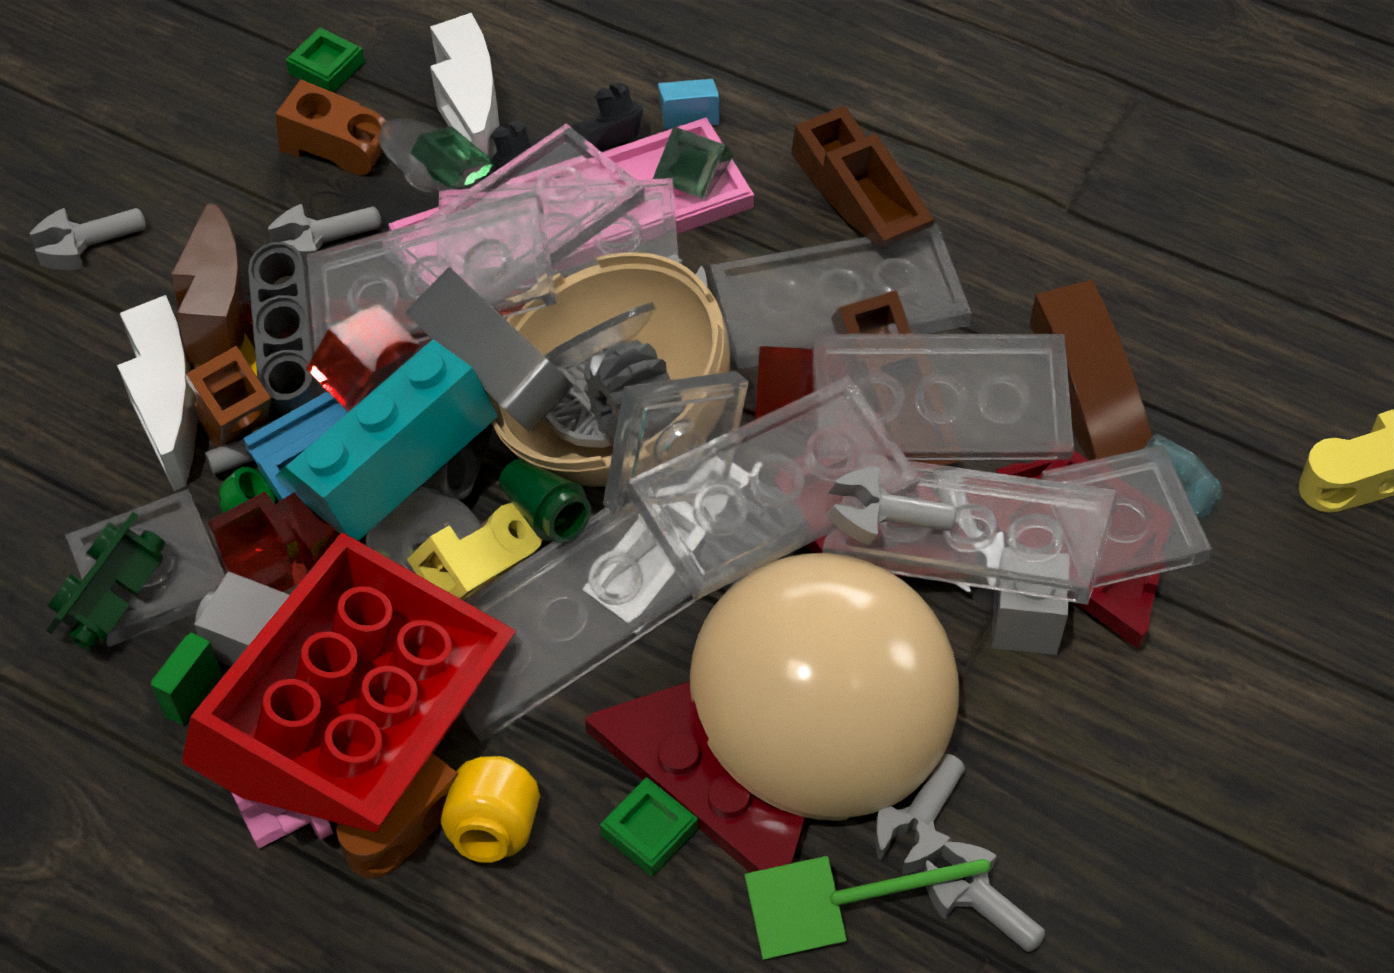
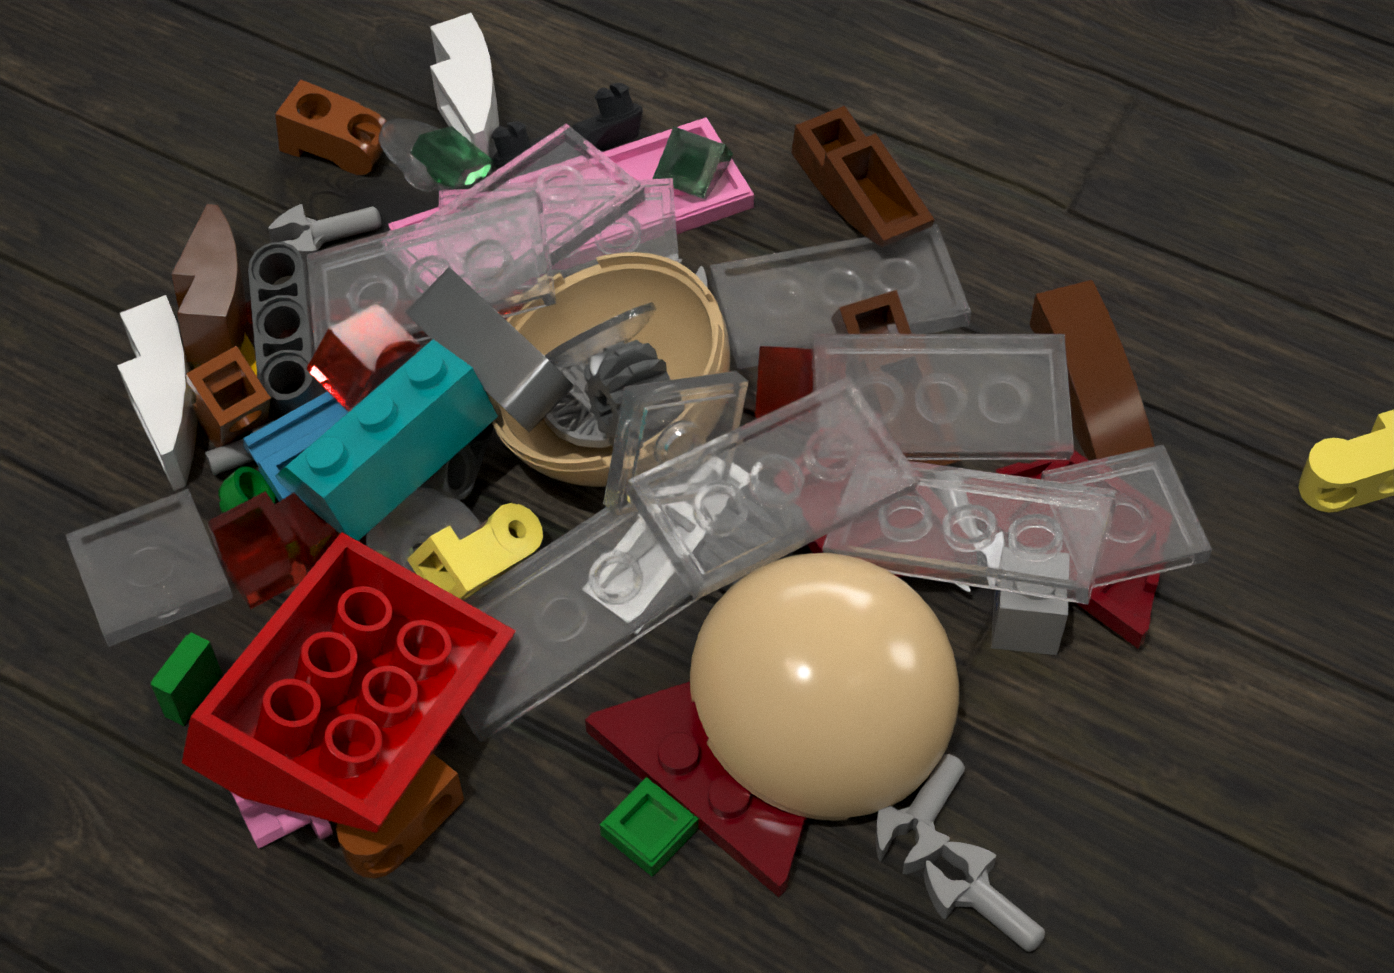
(75, 238): light grey bar -> none
(89, 604): dark green hinge -> none
(236, 615): light grey brick -> none
(325, 60): green tile -> none
(490, 809): yellow head -> none
(547, 501): dark green cone -> none
(688, 102): medium azure slope -> none
(800, 908): bright green piece -> none
(881, 507): light grey bar -> none
(1200, 483): clear light blue arm -> none

